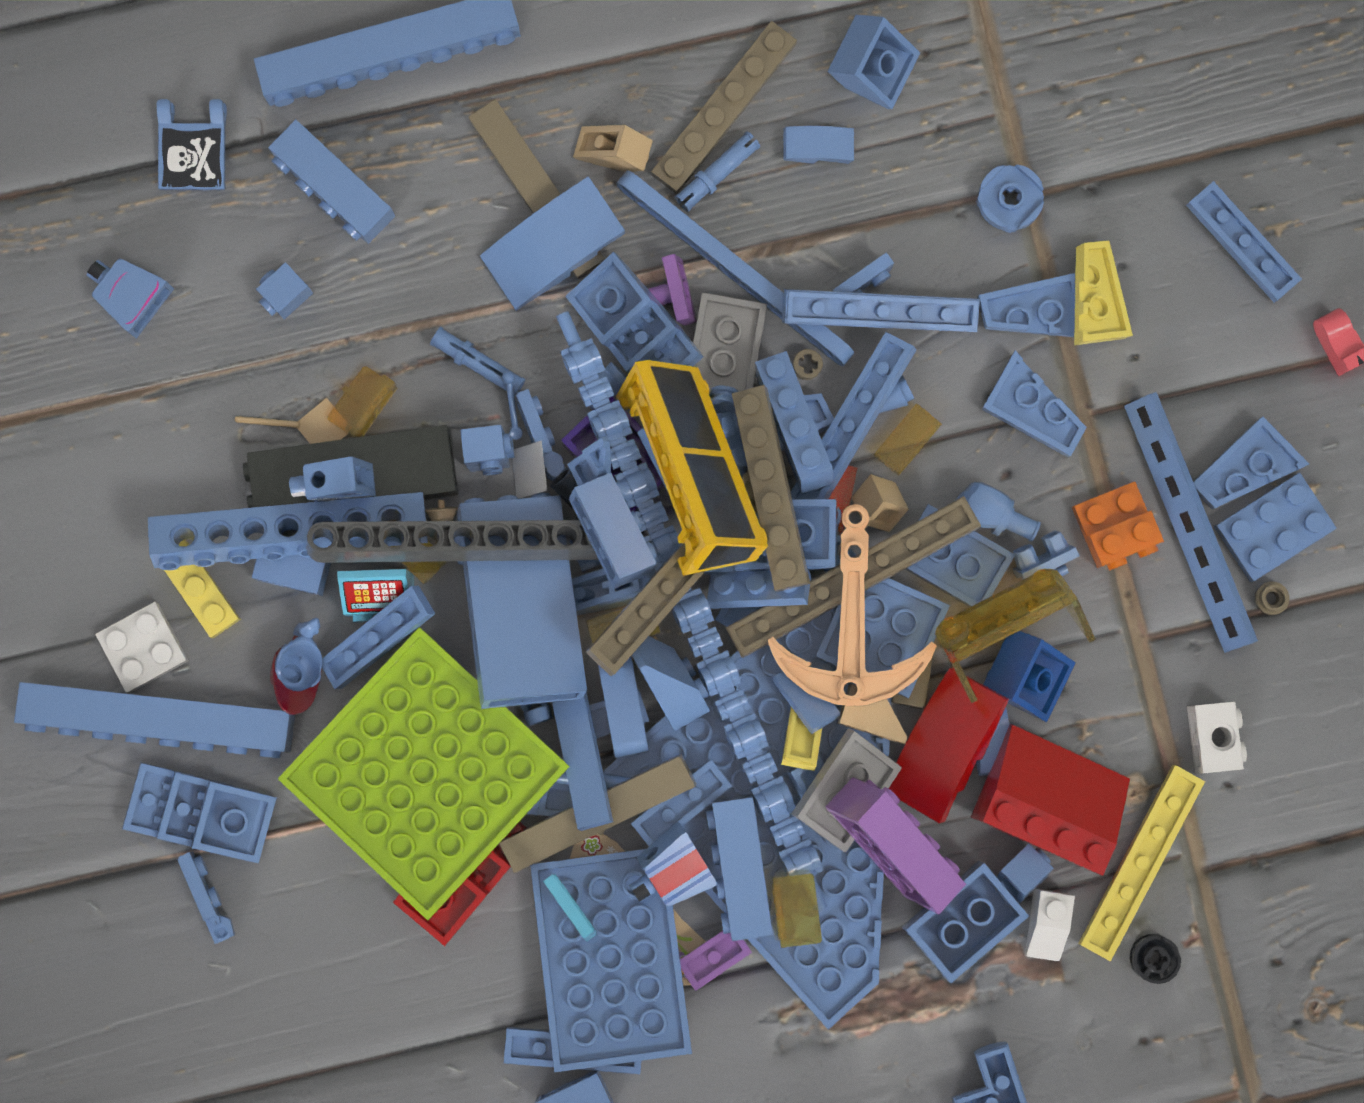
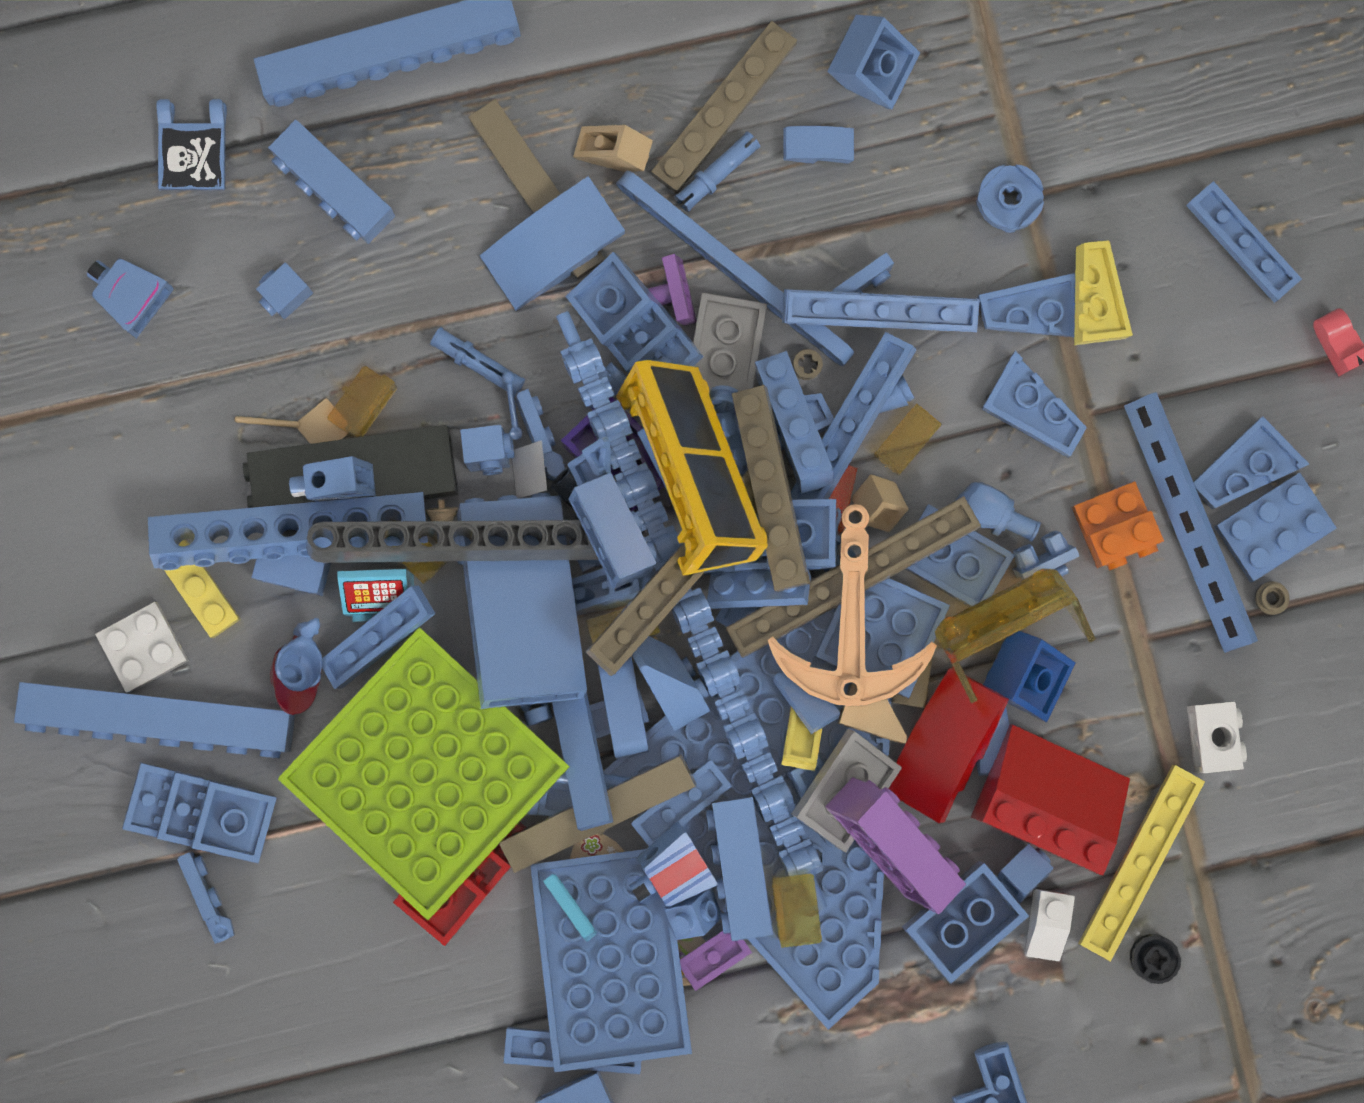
(694, 915): none -> medium blue brick

